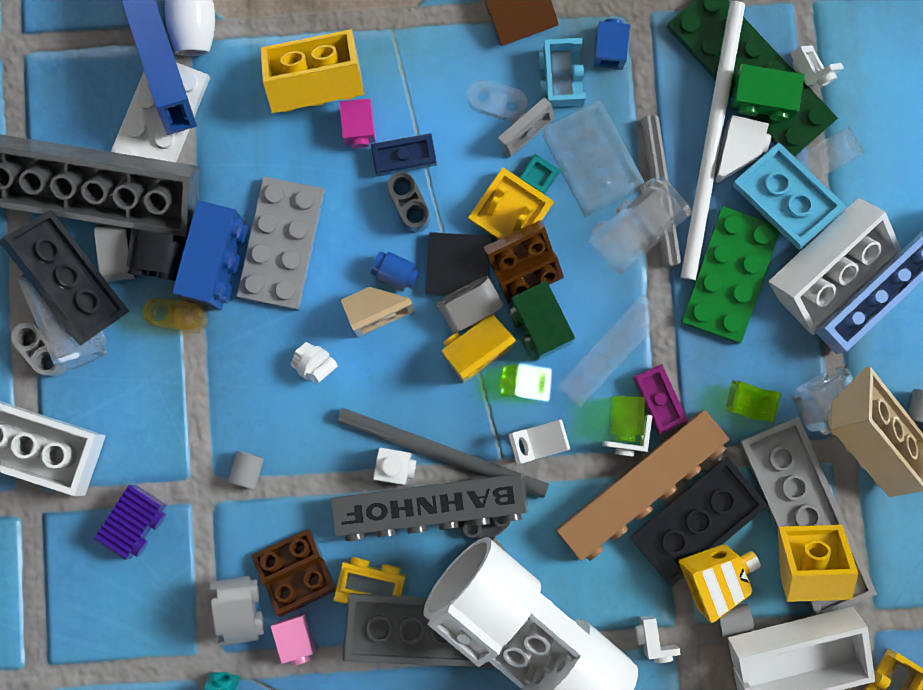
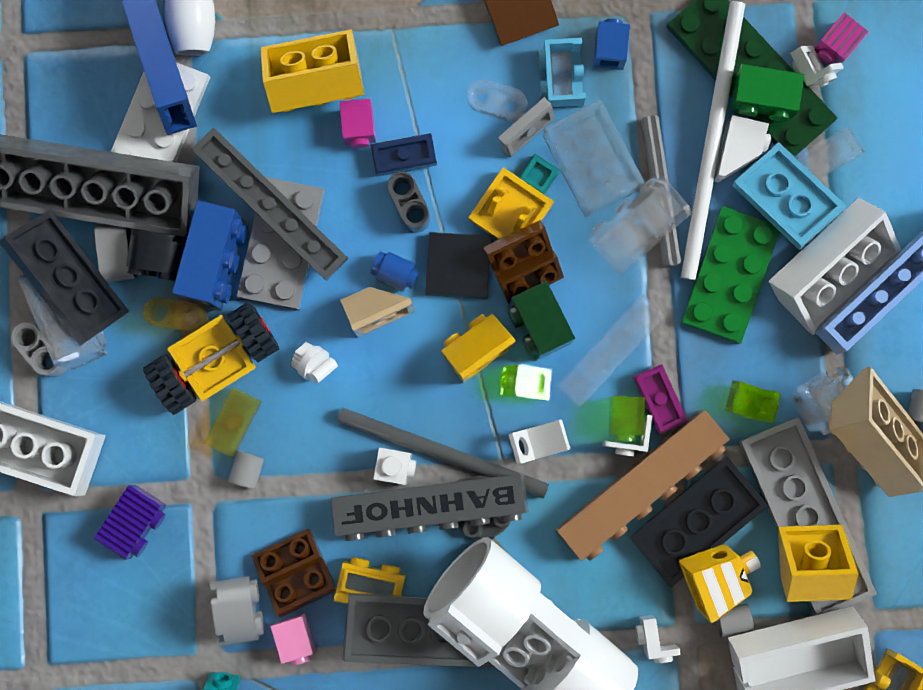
(210, 358): none -> plate
(233, 422): none -> clear yellow plate
(270, 204): none -> dark grey plate
(470, 304): light grey beam -> none
(840, 40): none -> dark pink brick

